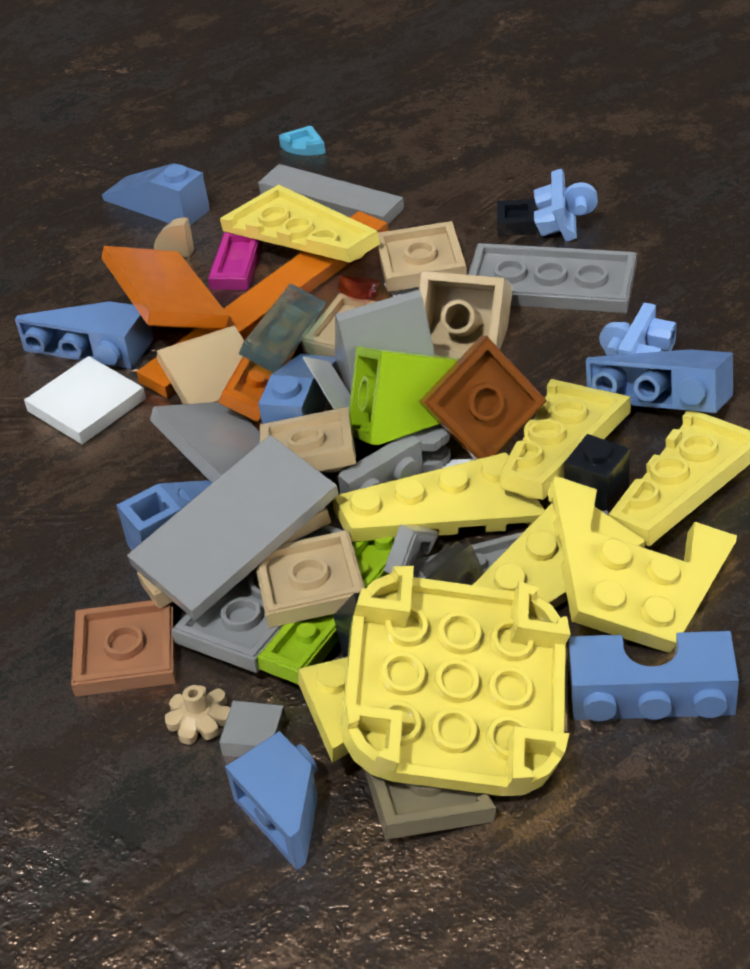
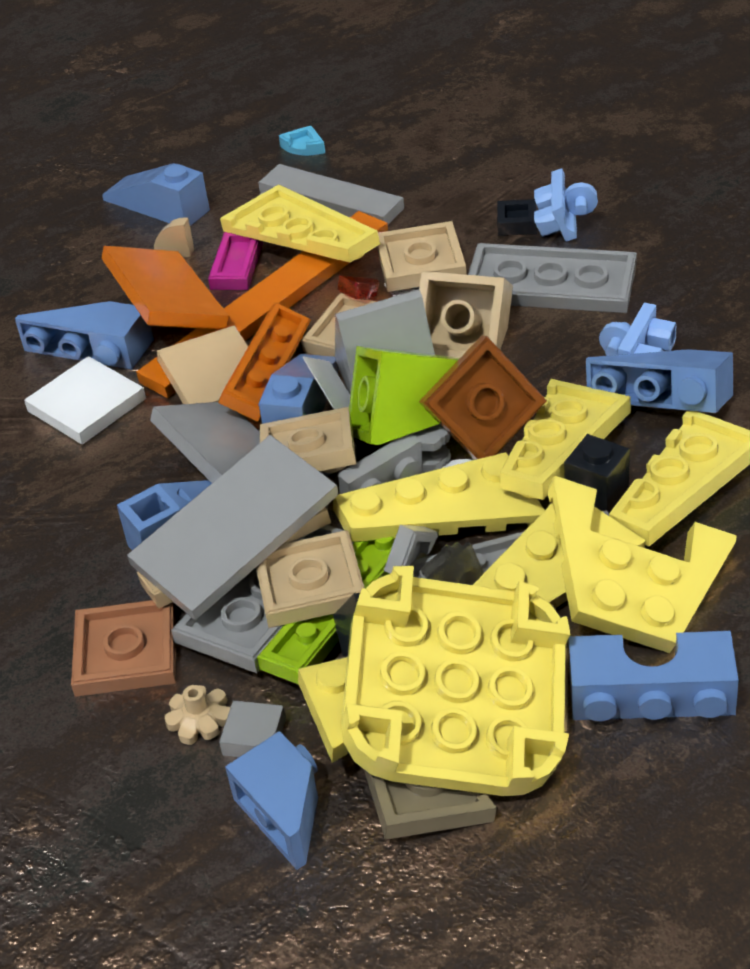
(282, 328): clear light blue tile -> none

